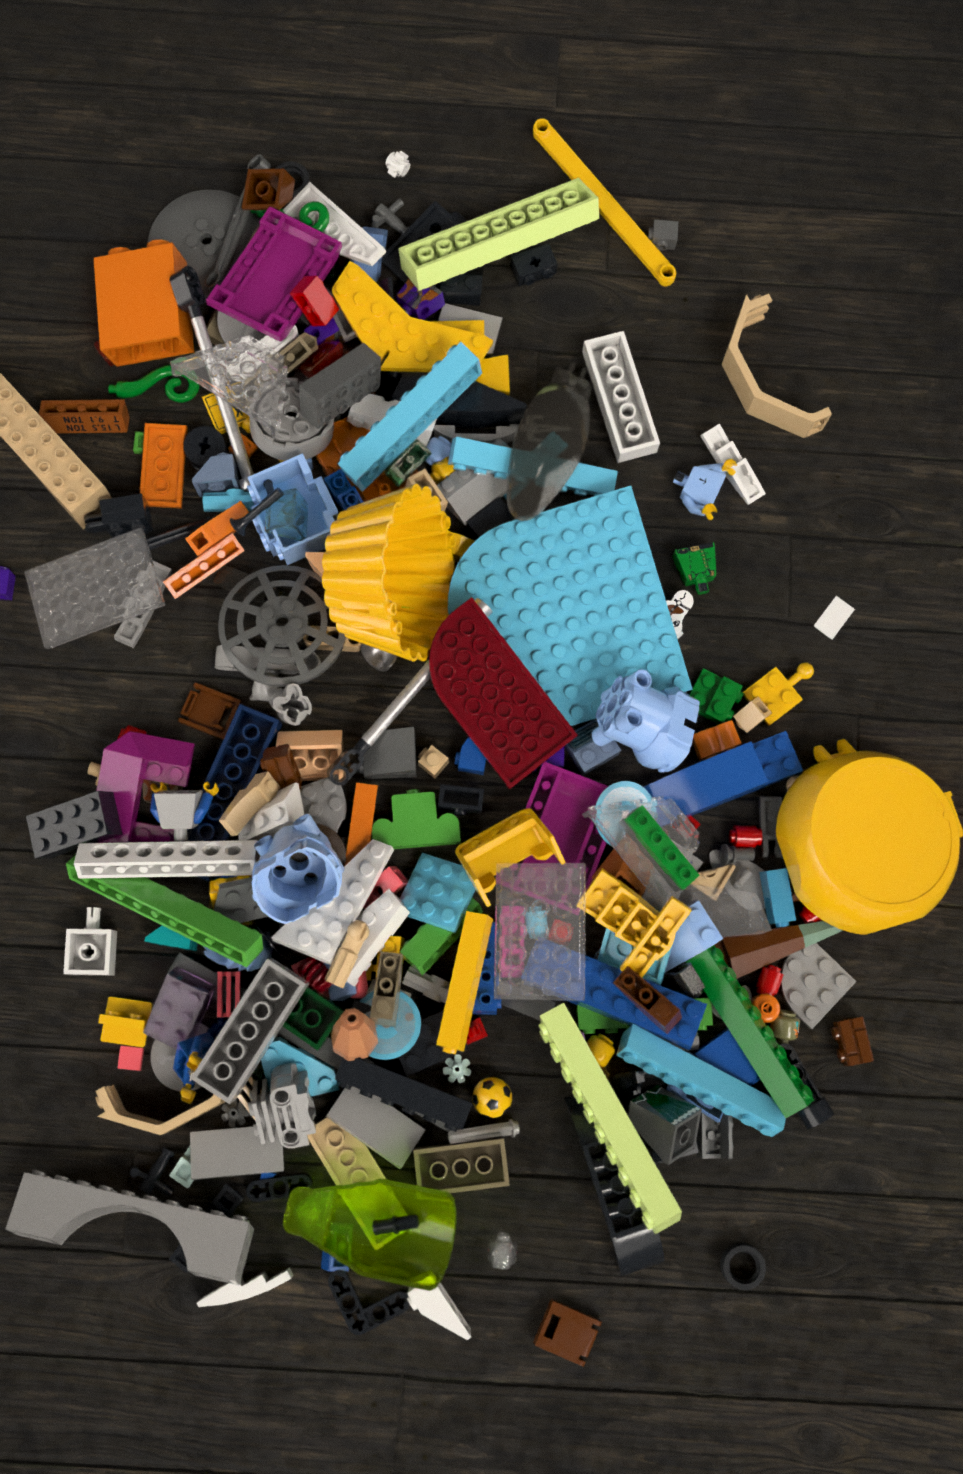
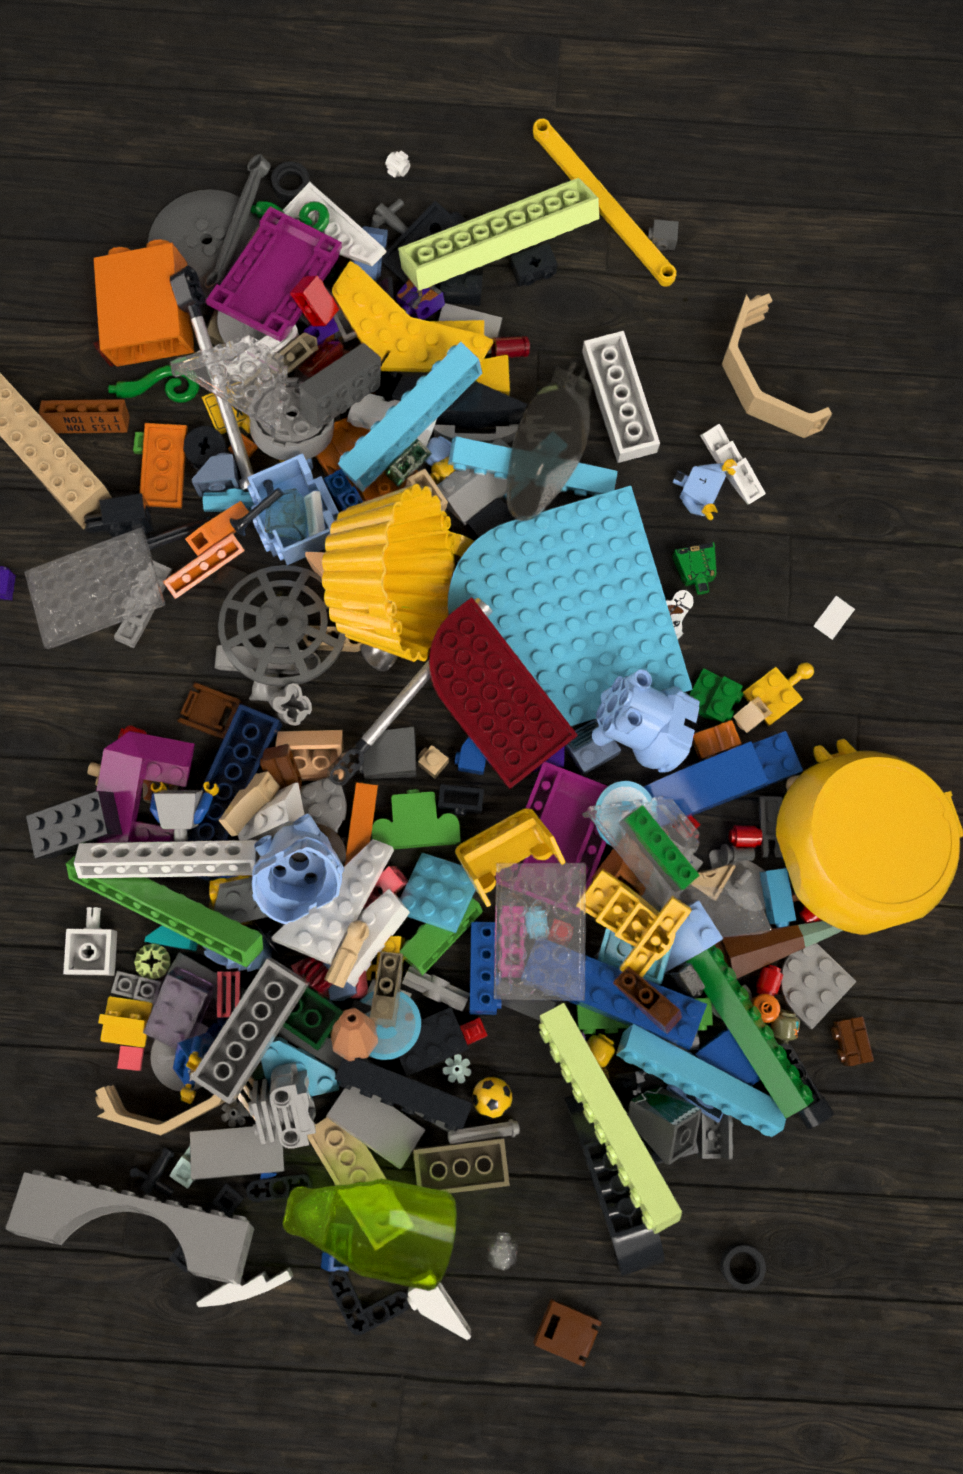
(136, 987): none -> light grey slope
(159, 968): none -> yellowish green gear
(267, 189): reddish brown slope -> none
(314, 513): none -> white tile
(395, 1224): black axle -> none
(464, 982): yellow brick -> none
(510, 346): none -> dark red piece

